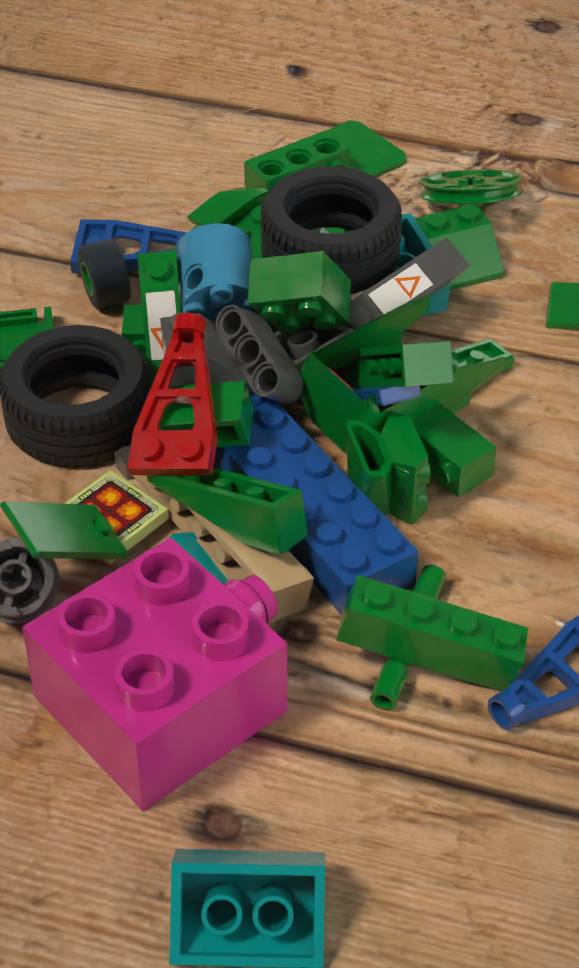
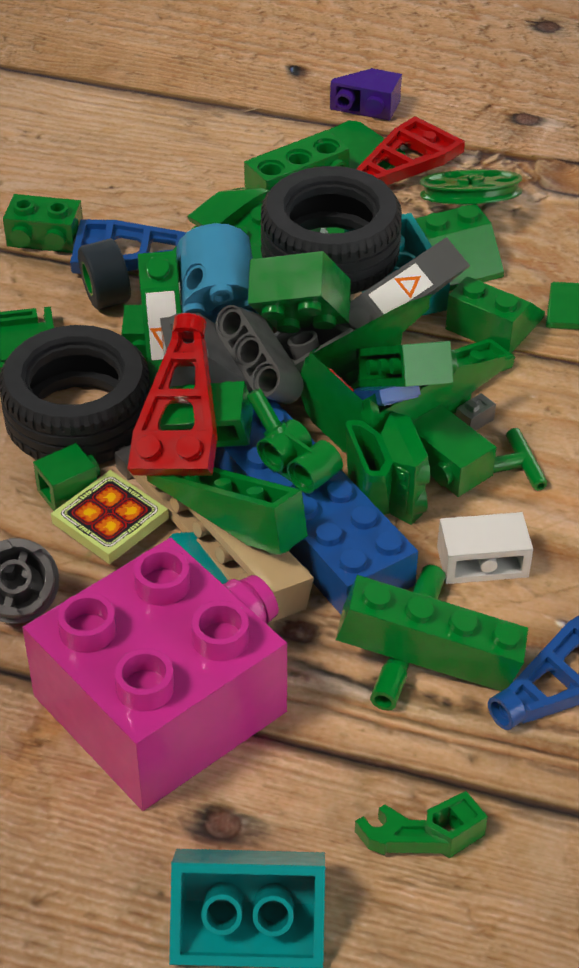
(42, 223): none -> green brick
(64, 474): none -> green brick
(64, 530): green container -> none
(290, 450): none -> green beam
(367, 93): none -> dark purple slope
(418, 135): none -> red plate
(427, 835): none -> green piece
(477, 411): none -> flat silver piece
(484, 547): none -> white brick
(487, 312): none -> green slope
(521, 458): none -> green piece

